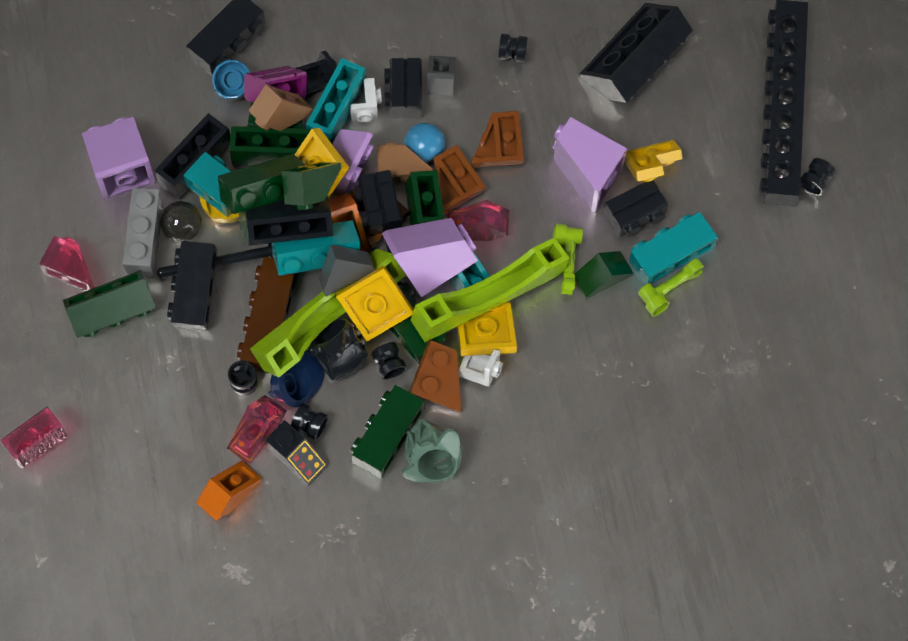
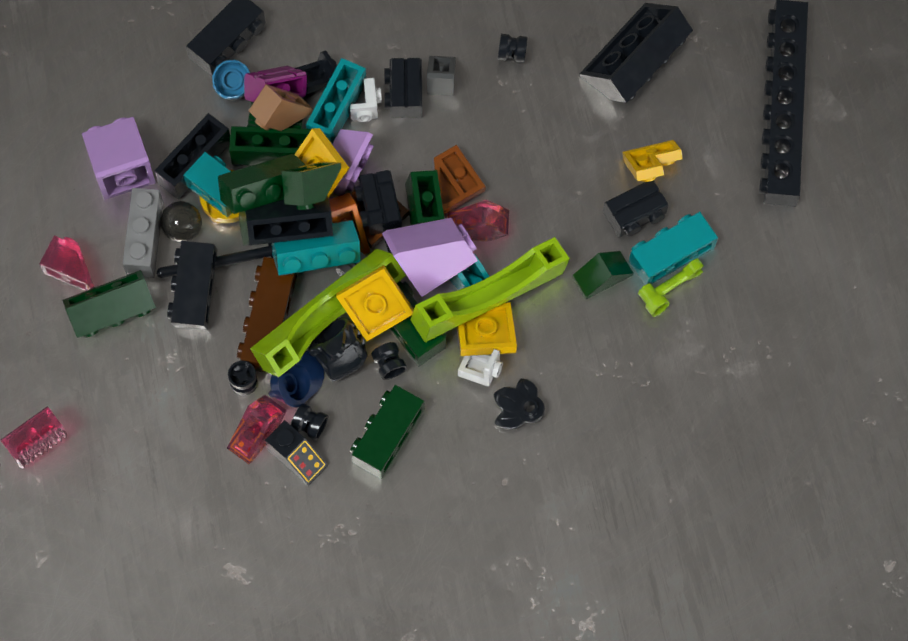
(228, 490): orange slope -> none
(343, 268): dark grey slope -> none
(399, 161): medium nougat slope -> none
(425, 141): dark azure hair -> none
(428, 445): sand green piece -> none
(438, 377): dark orange wing -> none
(500, 142): dark orange wing -> none
(514, 405): none -> black plate
(568, 238): lime brick -> none
(588, 160): lavender slope -> none
(816, 178): black wheel -> none

